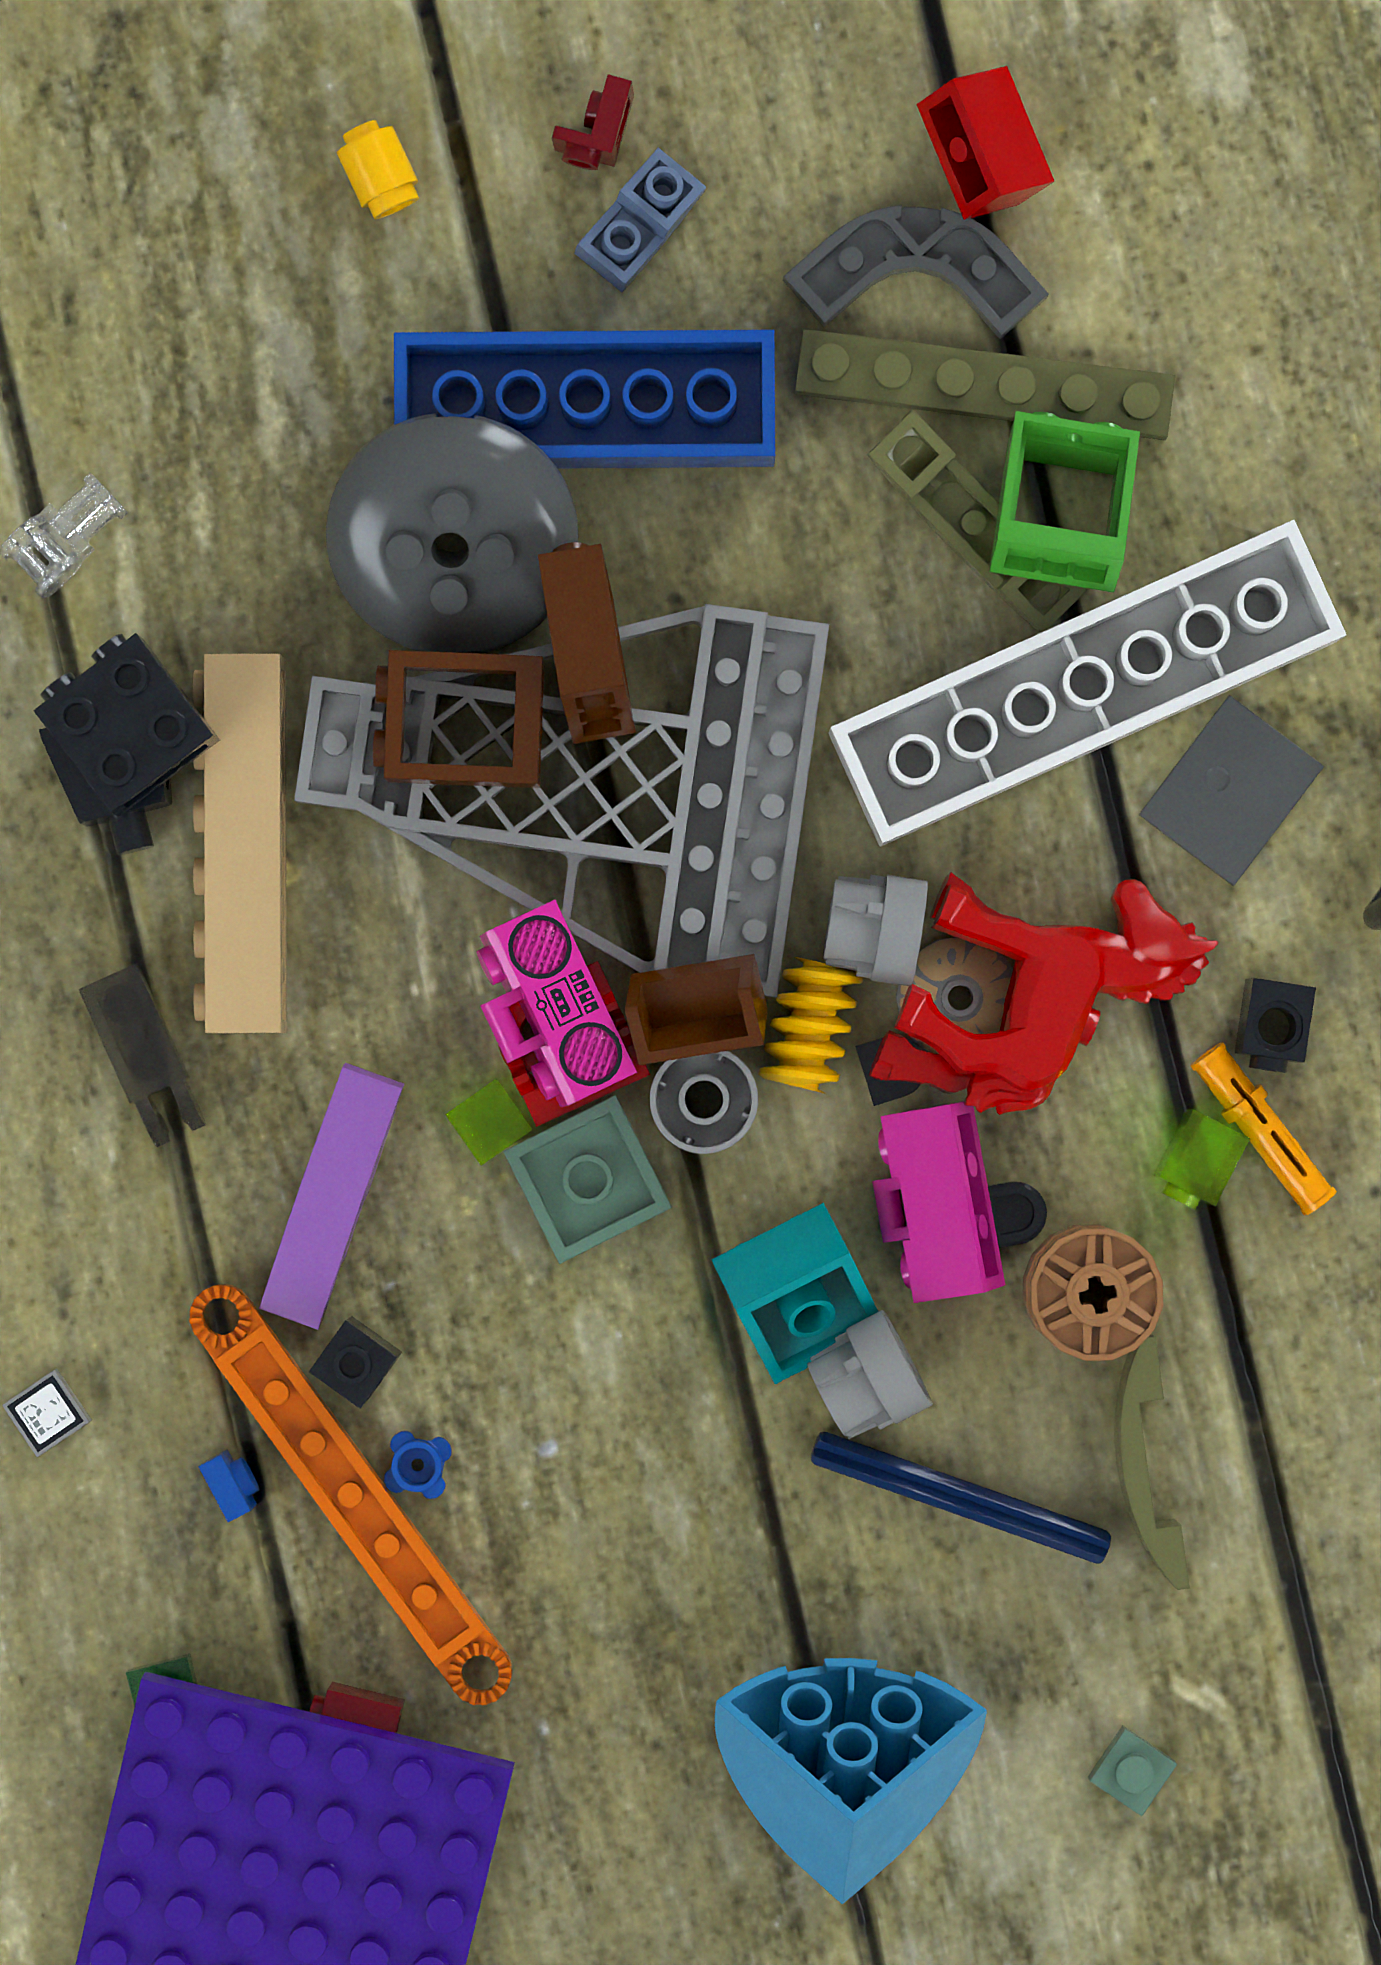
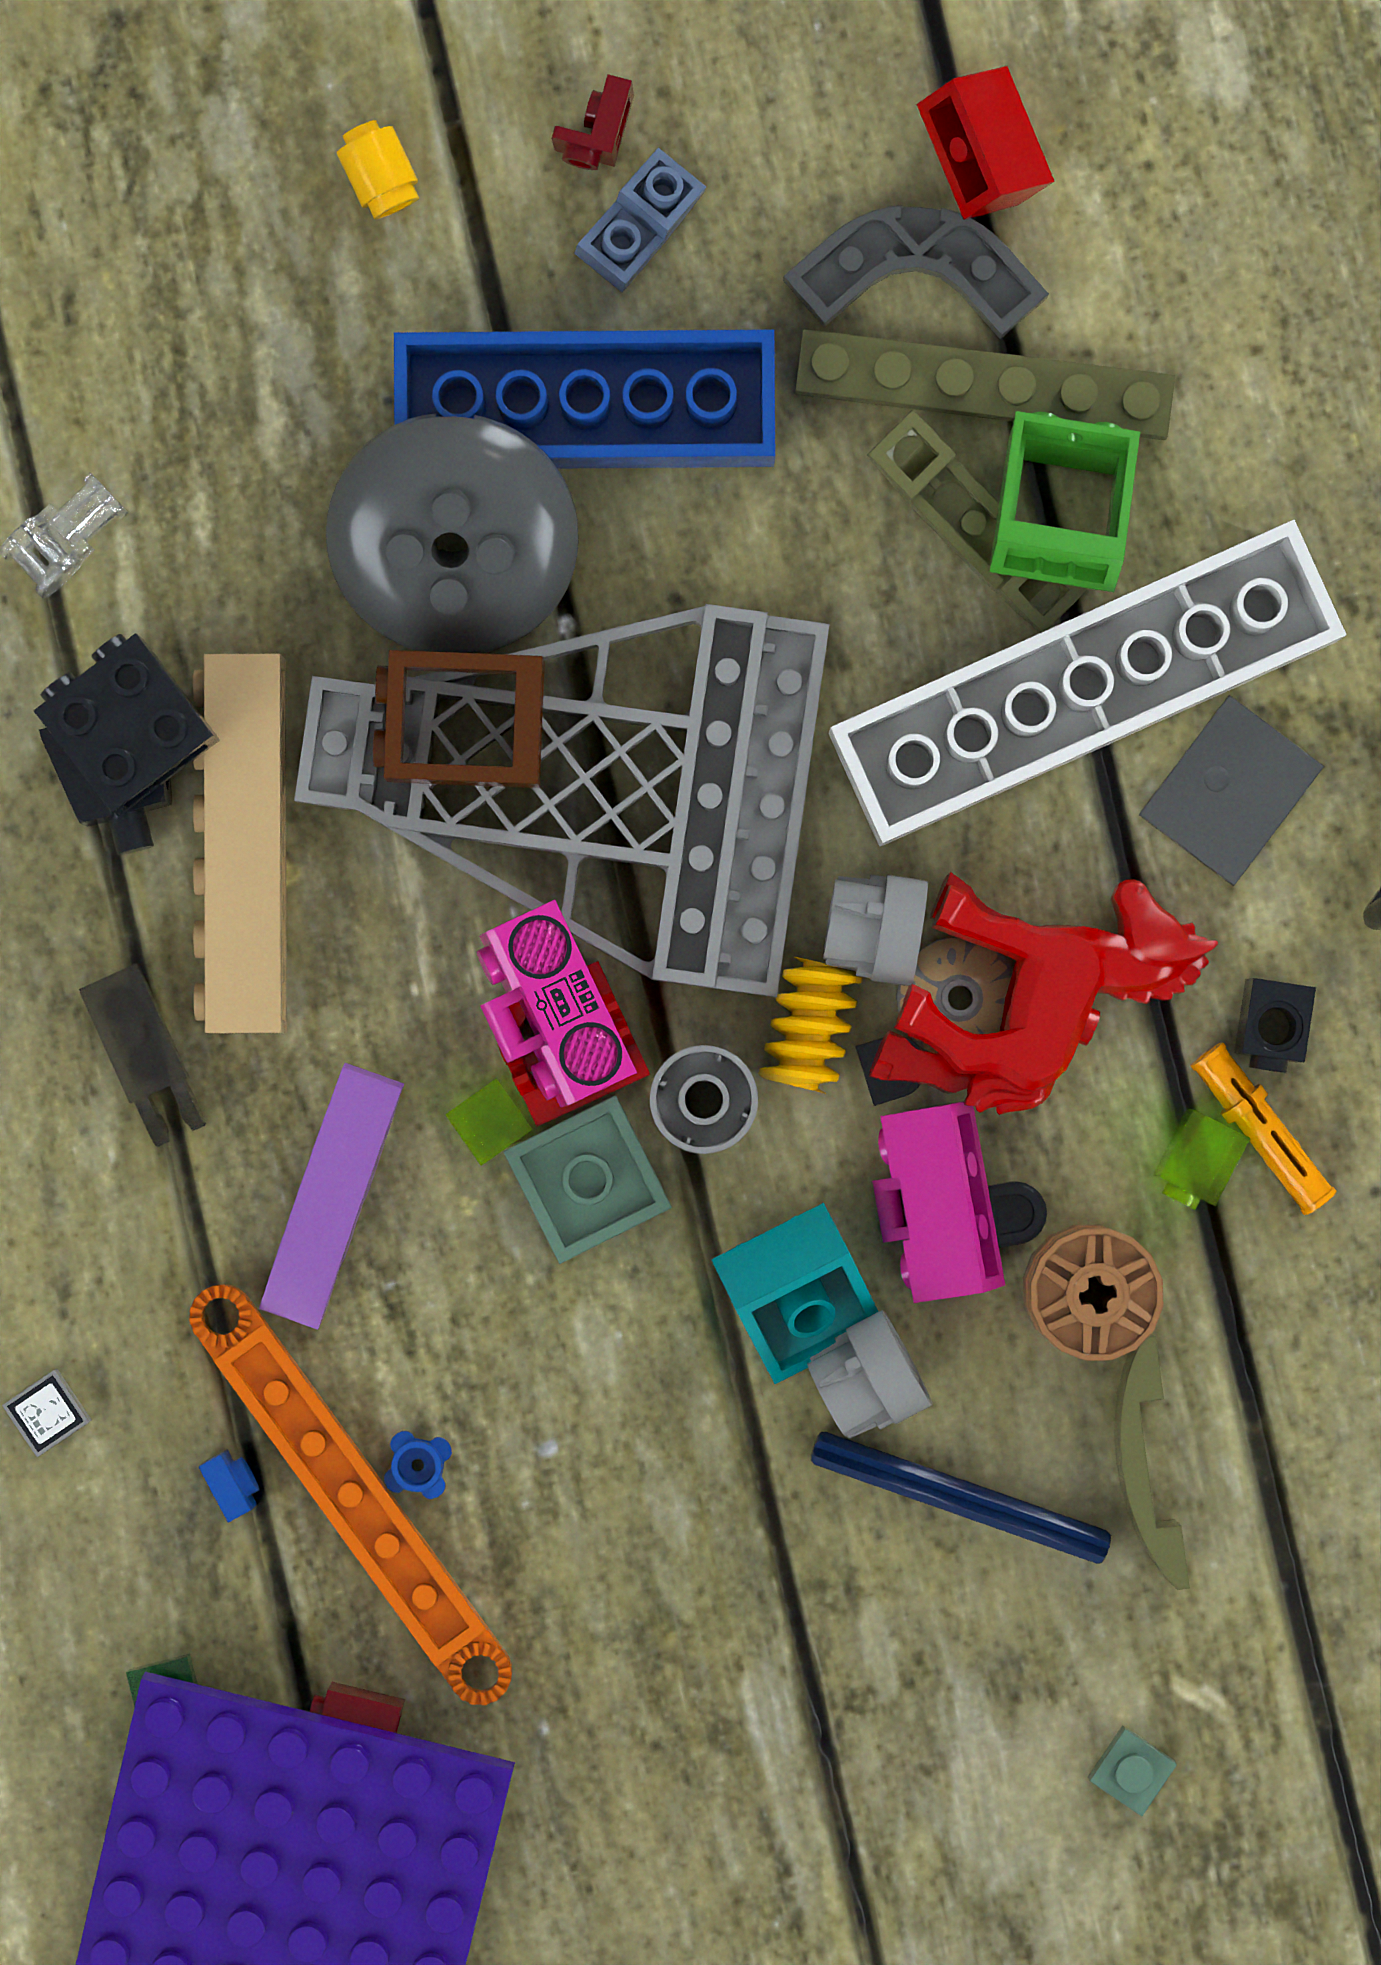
(355, 1362): black brick -> none
(586, 642): reddish brown window -> none
(696, 1009): reddish brown panel -> none
(846, 1761): dark azure brick -> none

